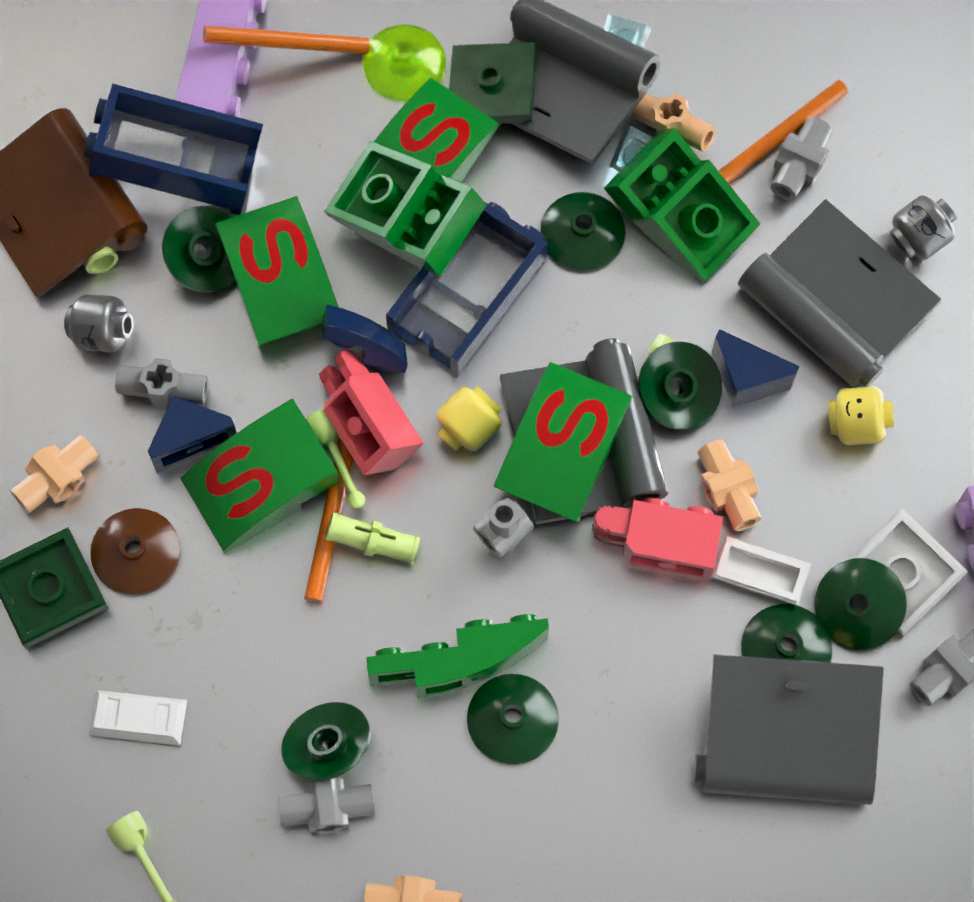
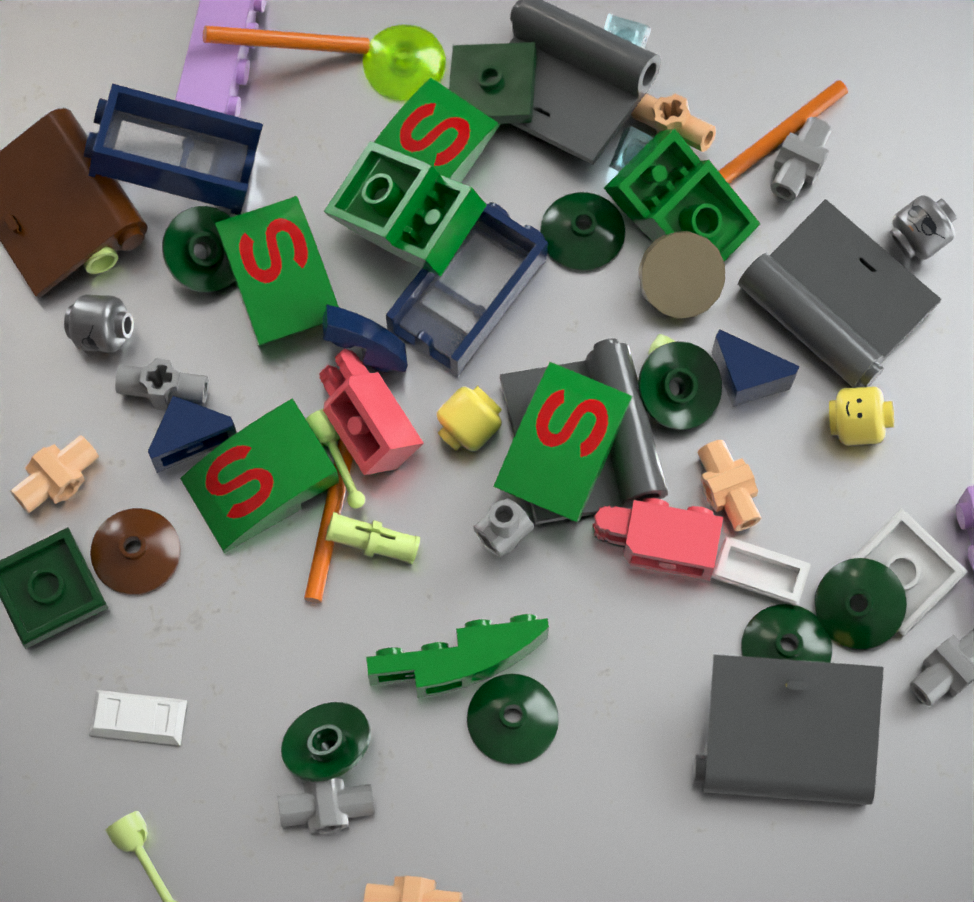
(682, 274): none -> dark tan tile

